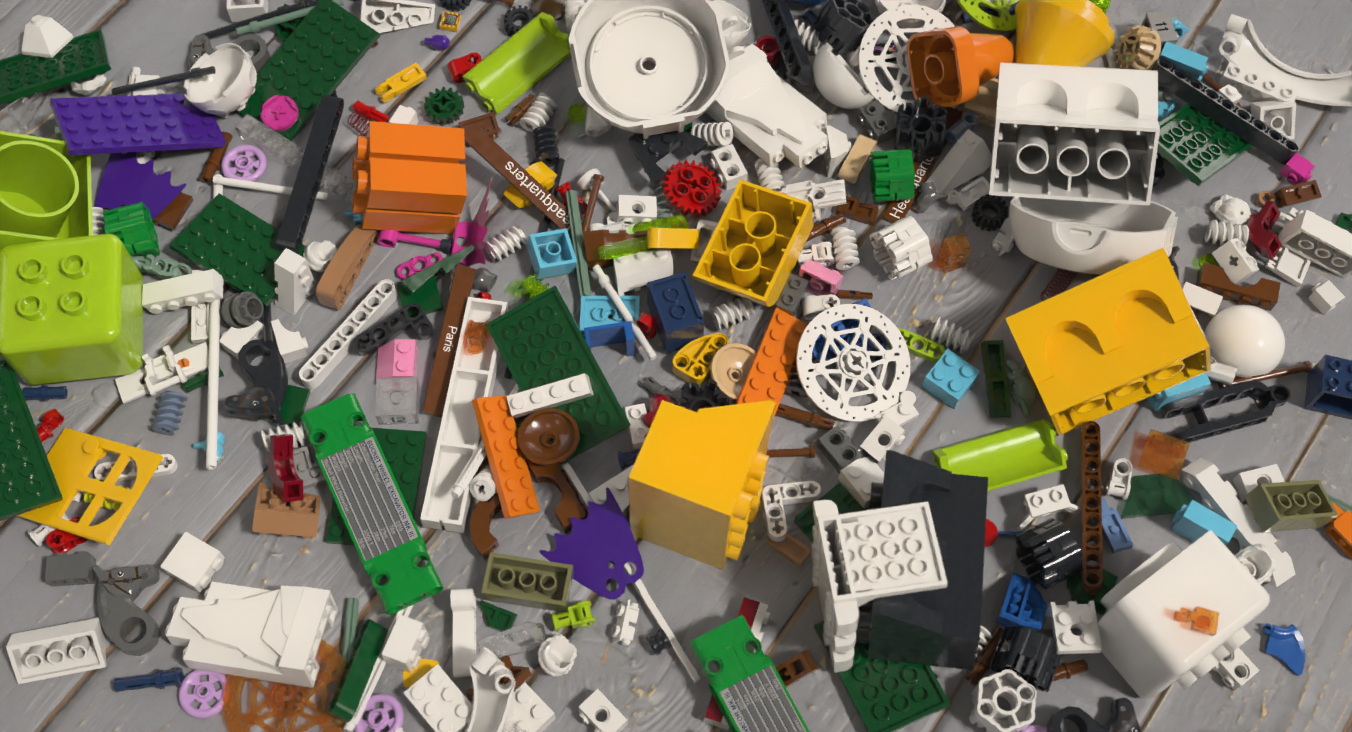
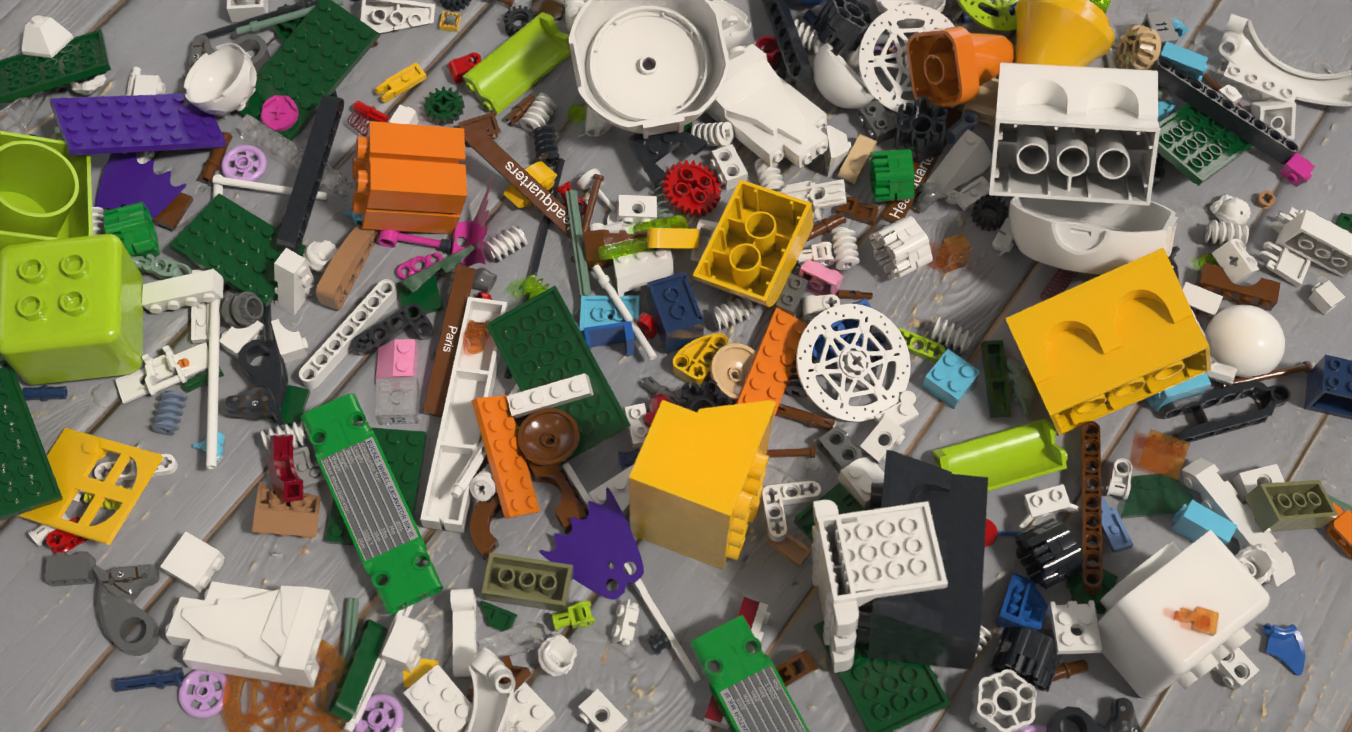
(49, 422): red connector -> none
(57, 650): white slope -> none
(195, 73): black bar -> none
(438, 42): dark purple cylinder -> none
(551, 253): medium azure brick -> none
(982, 663): reddish brown pin -> none
(1259, 228): dark red arch -> none
(1298, 193): reddish brown hinge -> none

